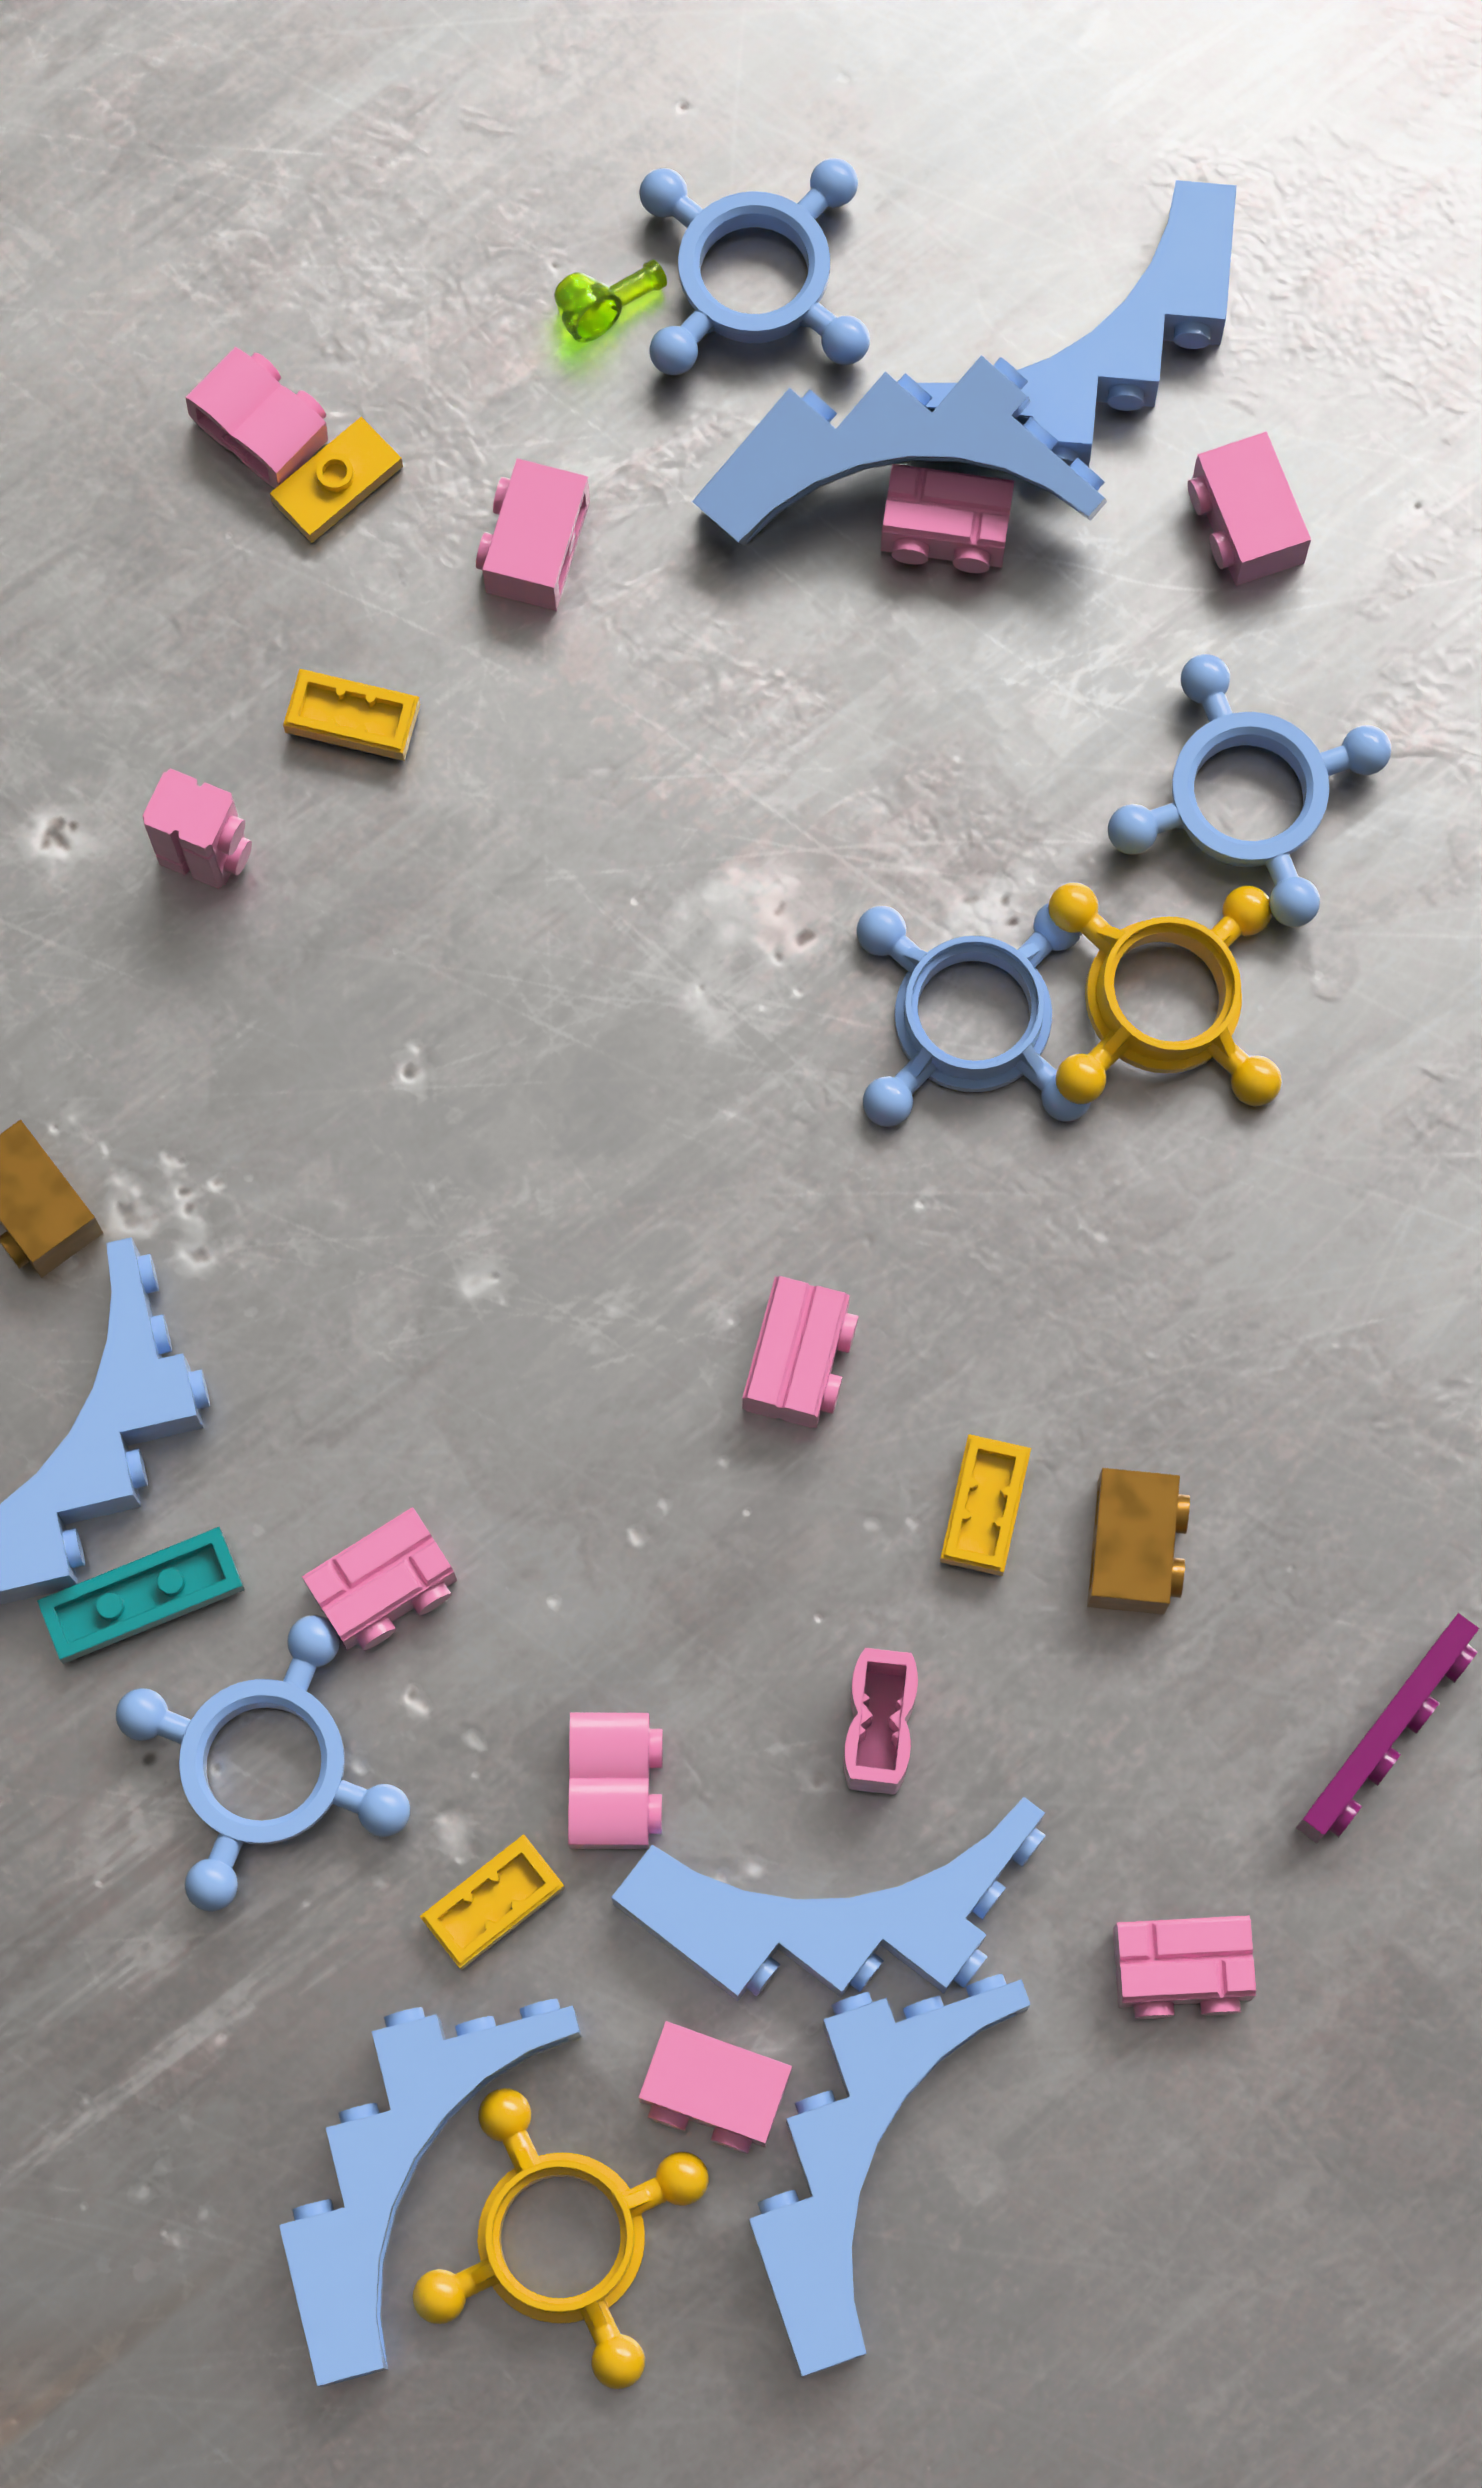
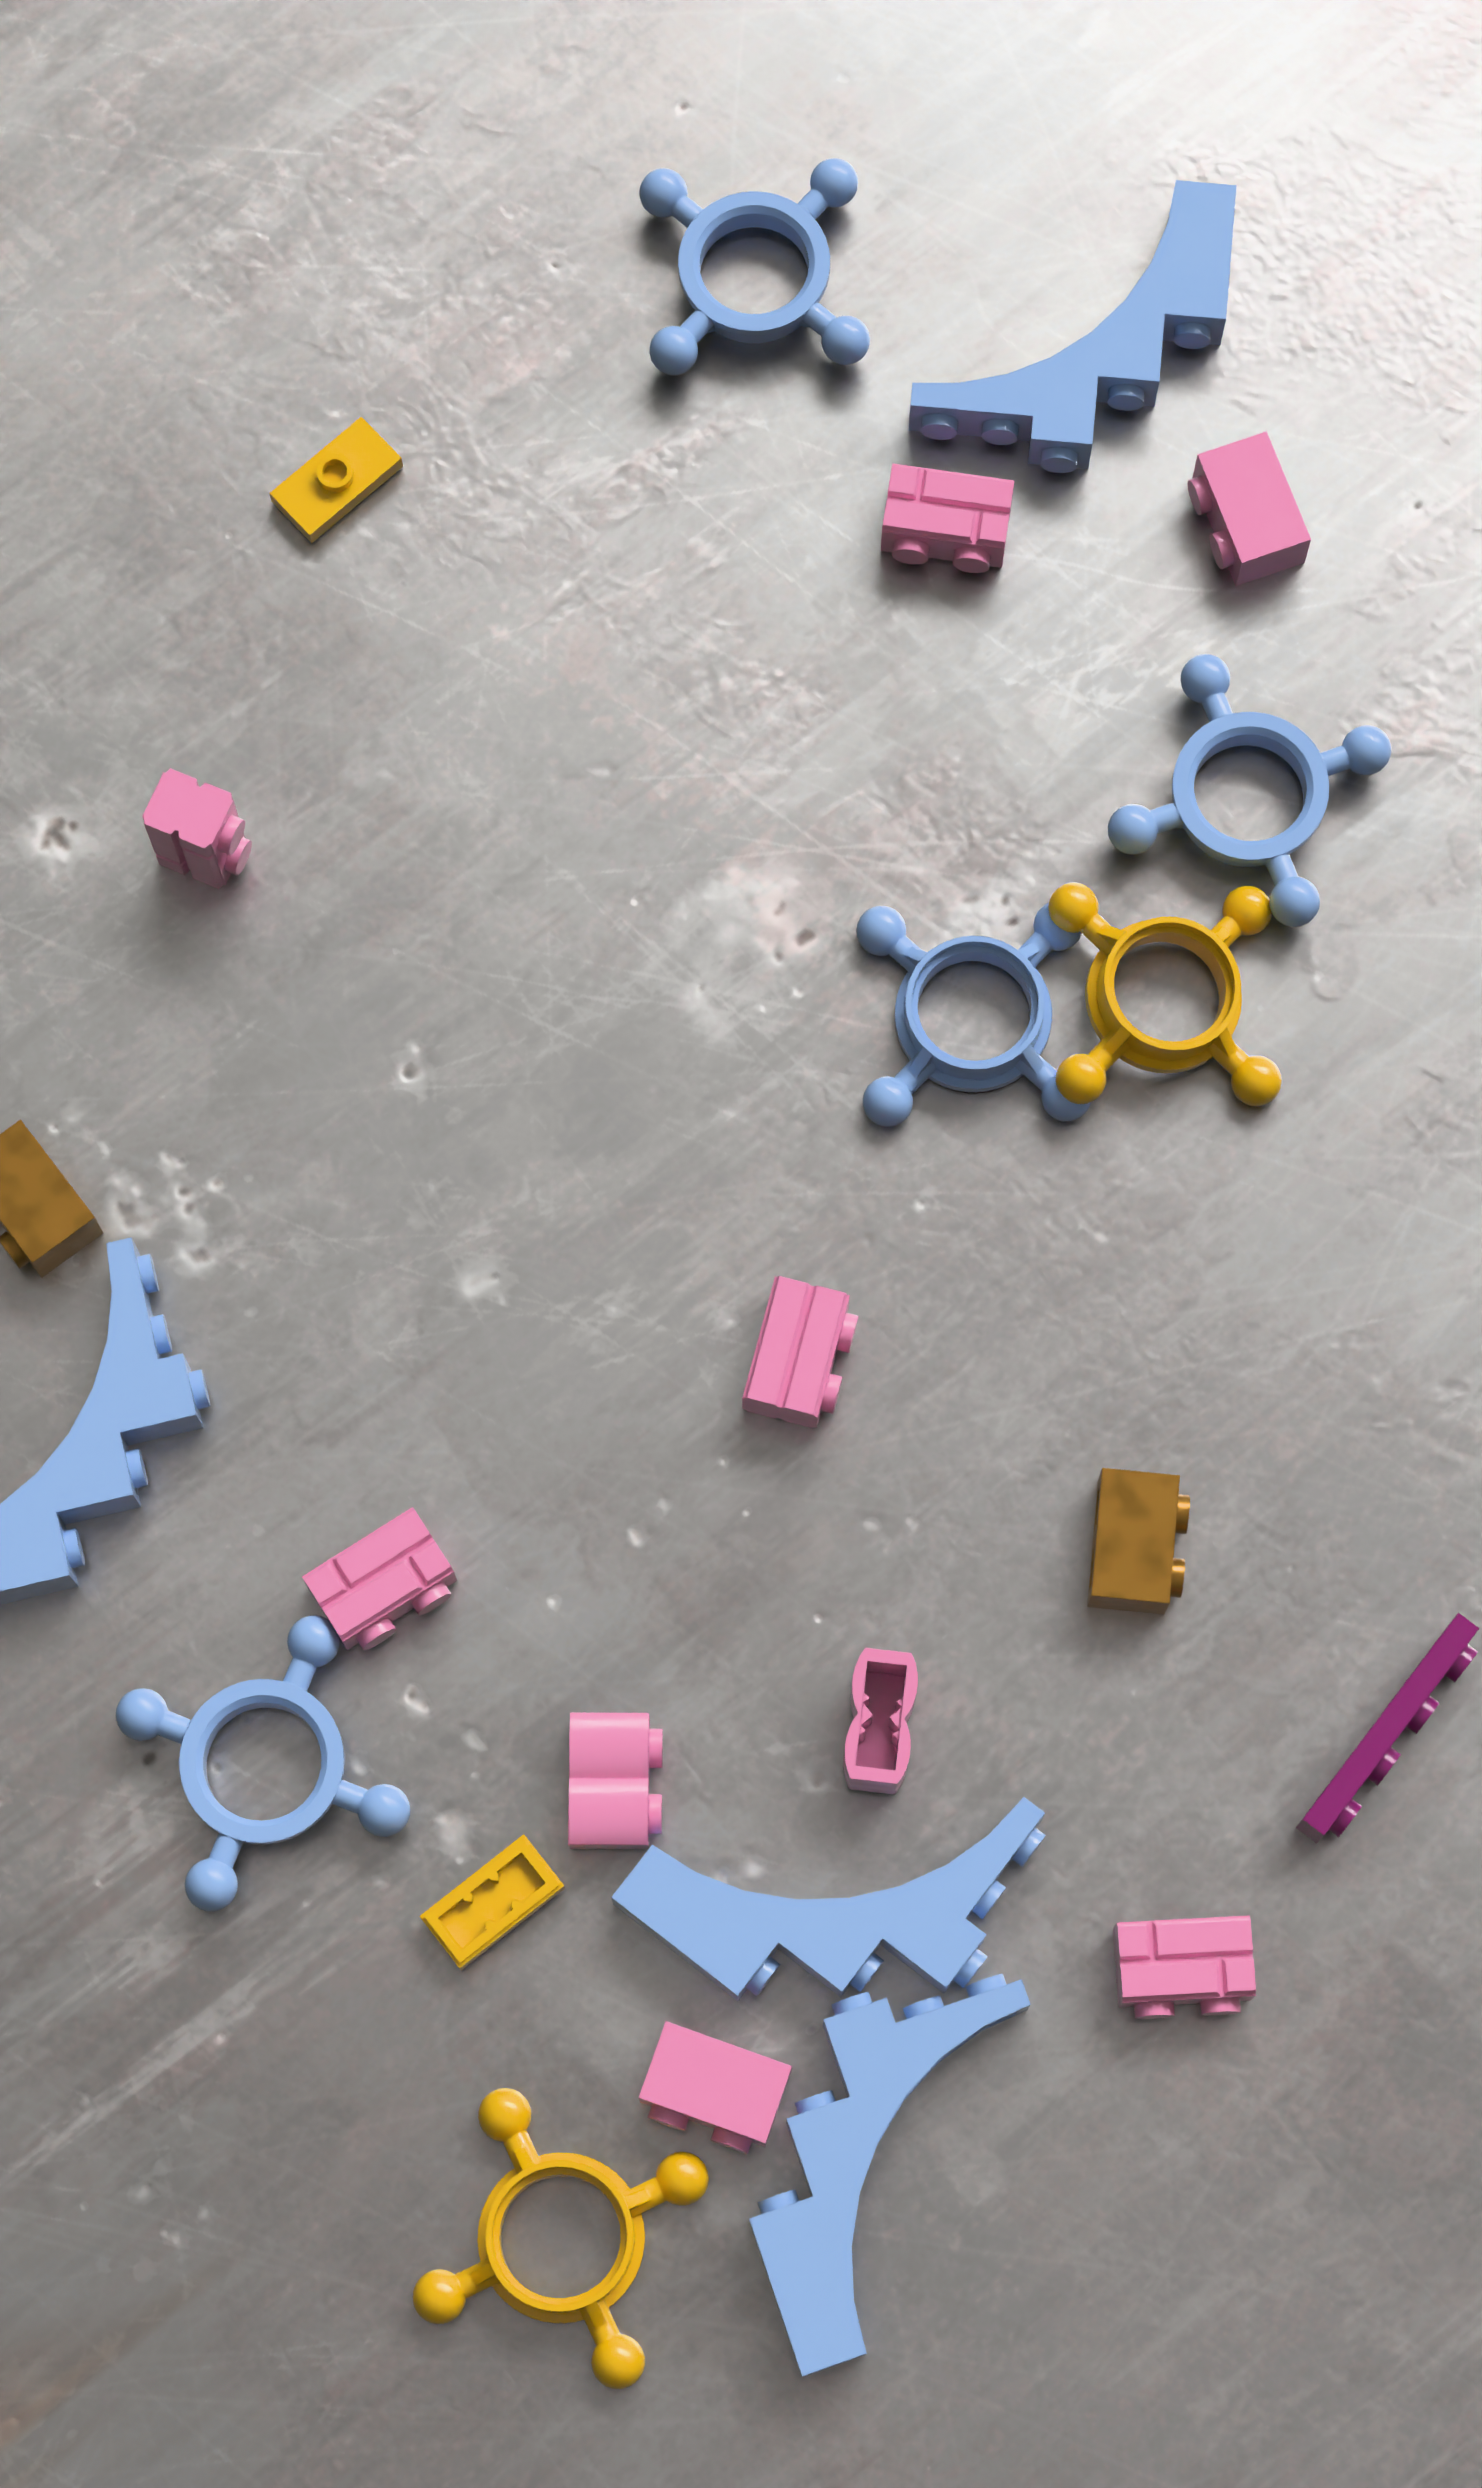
(140, 1595): teal plate -> none
(257, 416): bright pink brick -> none
(342, 2252): light blue arch -> none
(351, 714): yellow plate -> none
(535, 533): bright pink brick -> none
(592, 307): clear neon green bar -> none
(974, 424): light blue arch -> none
(985, 1505): yellow plate -> none

